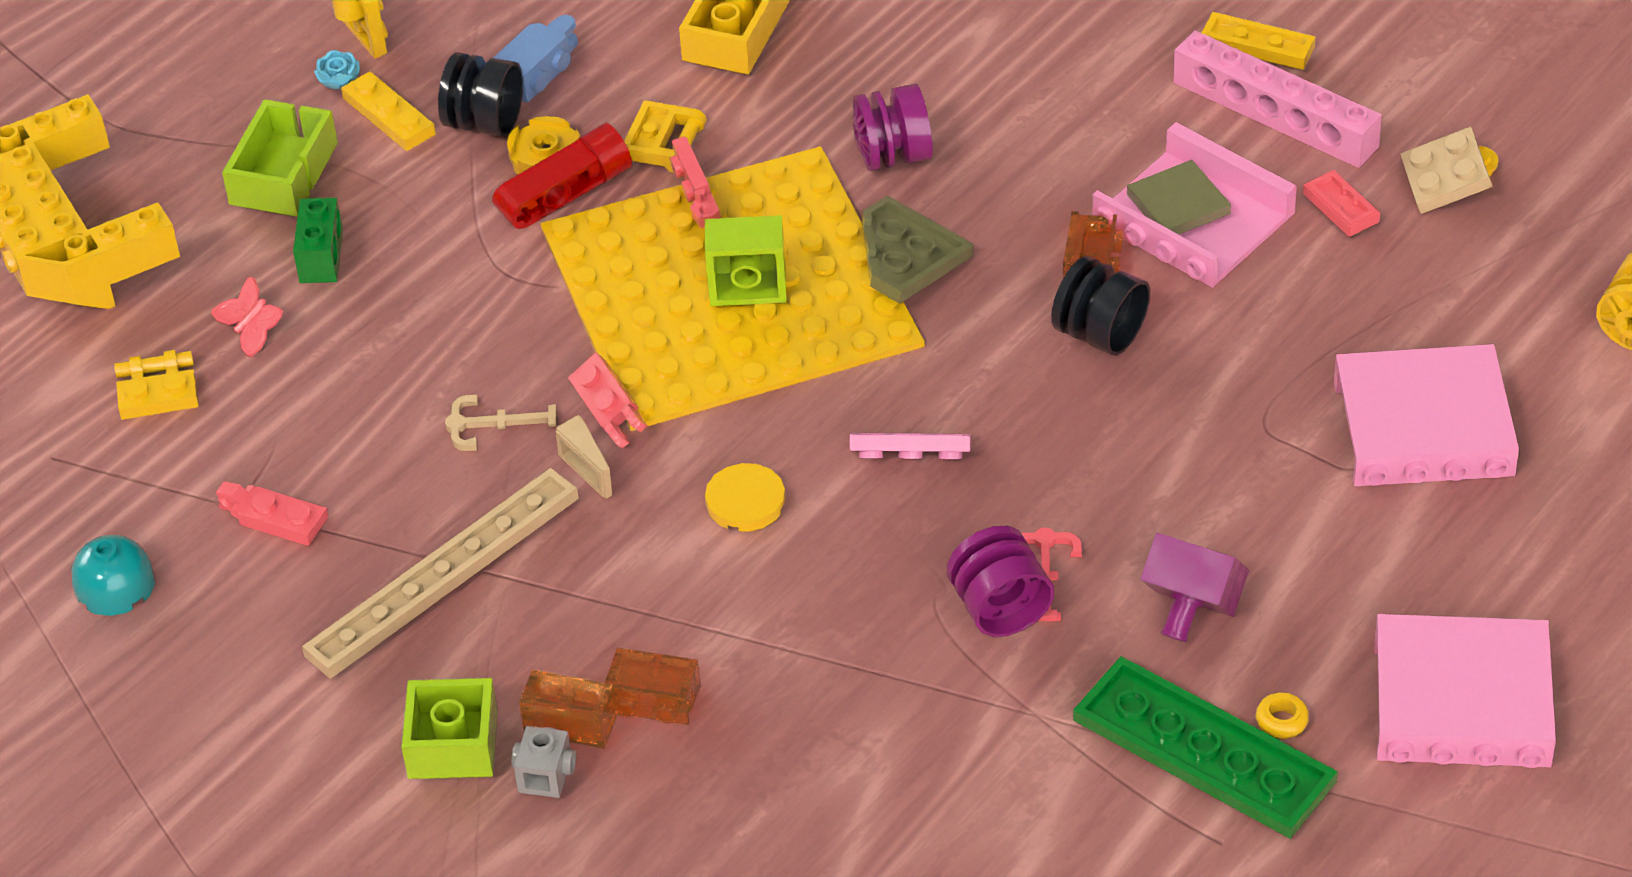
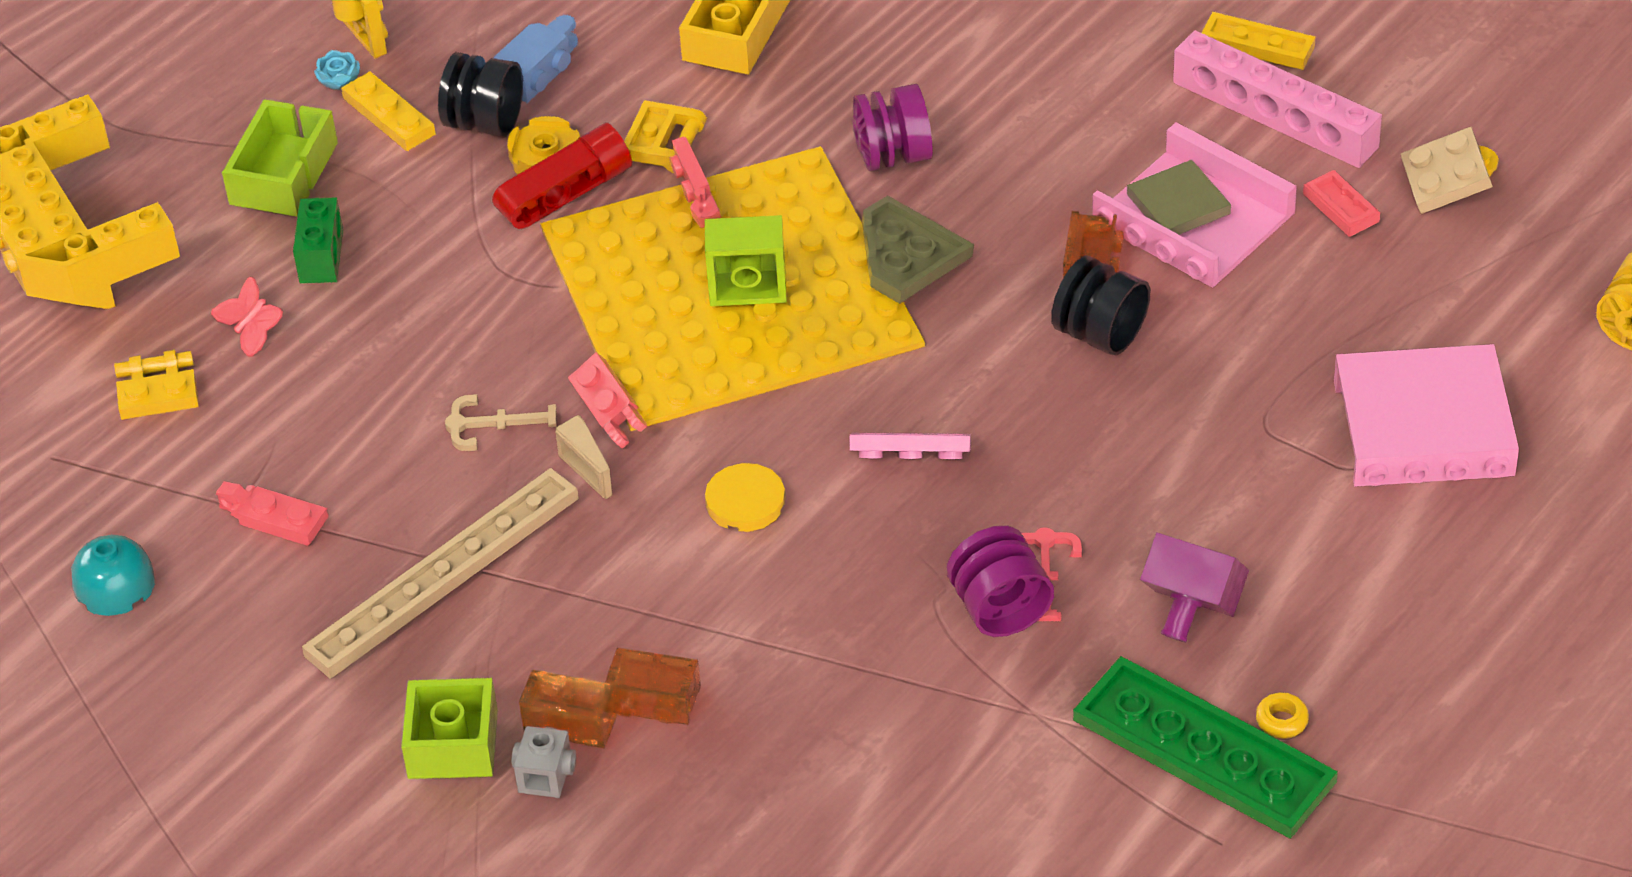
(1464, 690): bright pink panel -> none

